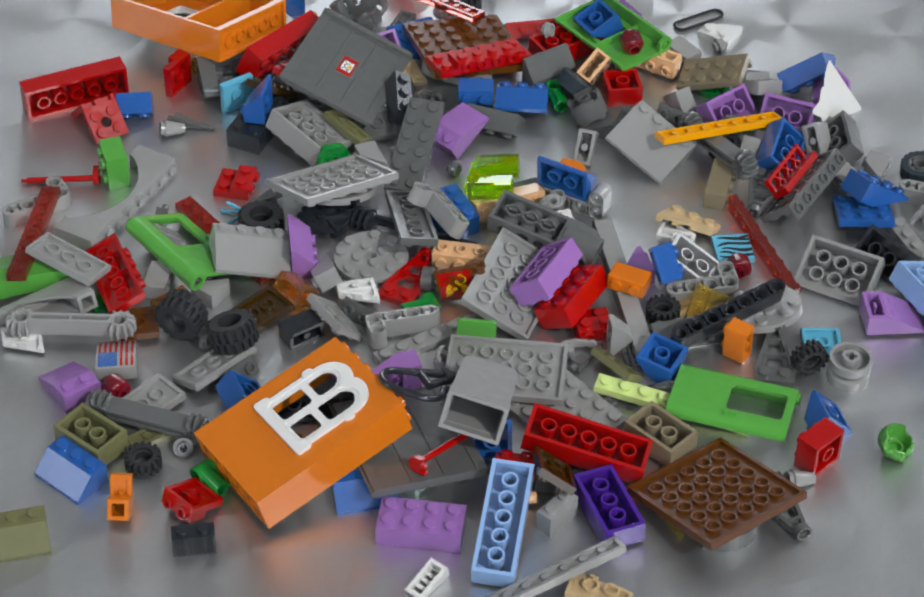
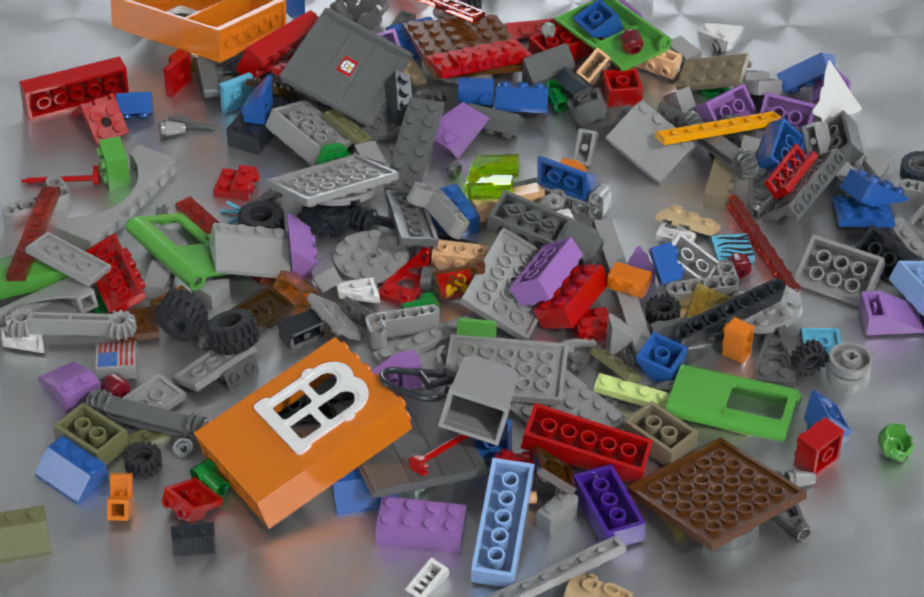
(235, 387): blue slope -> none
(682, 29): black piece -> none

